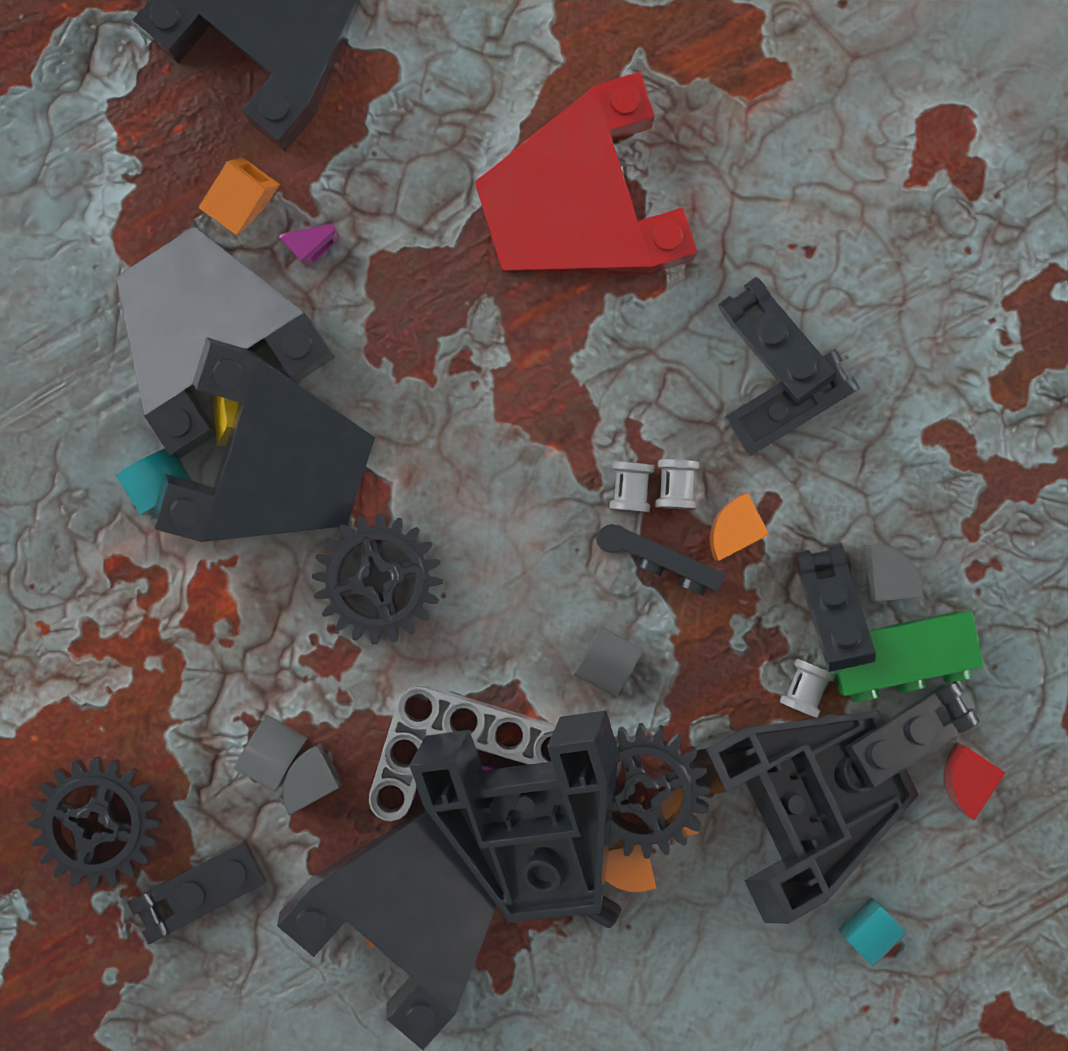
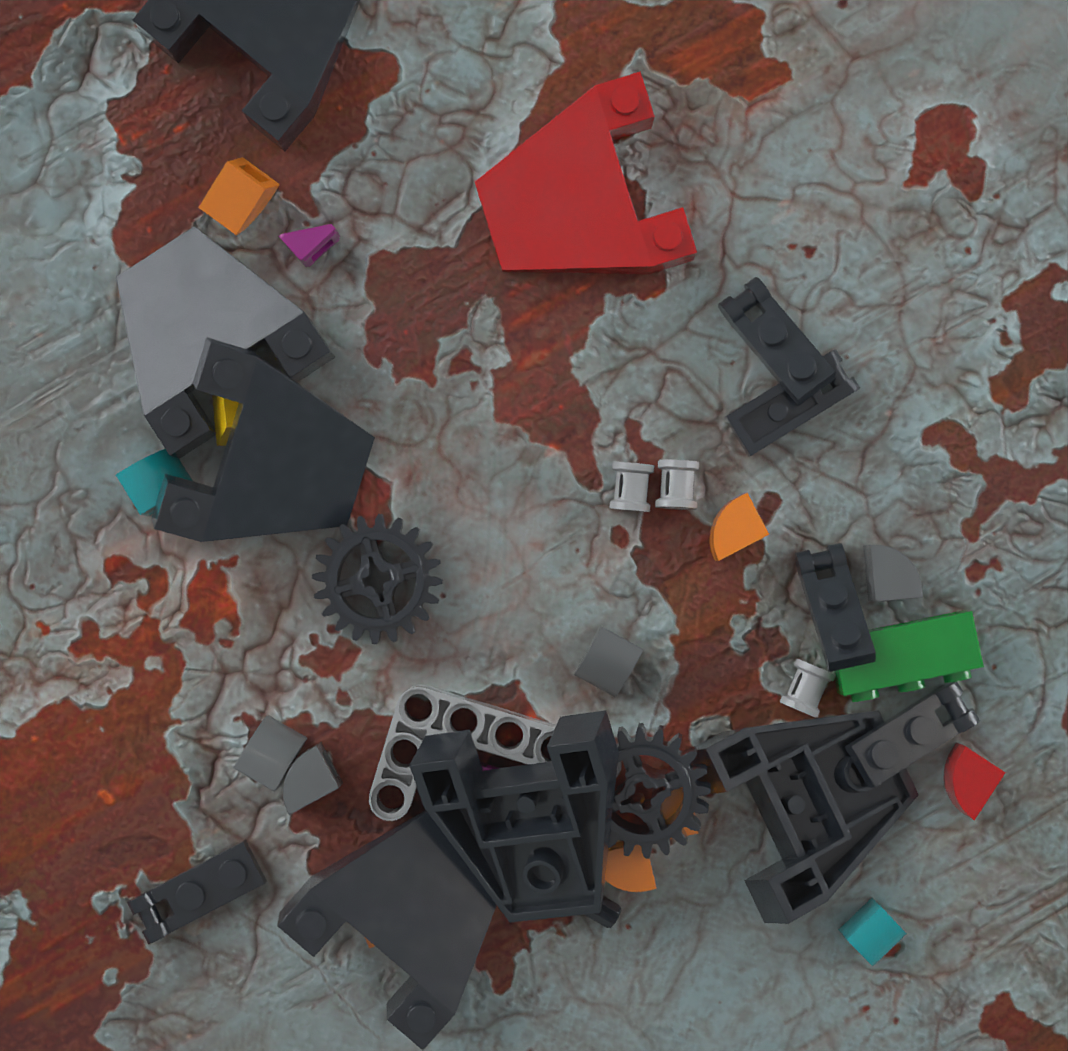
(87, 841): black gear -> none
(656, 558): black plate -> none

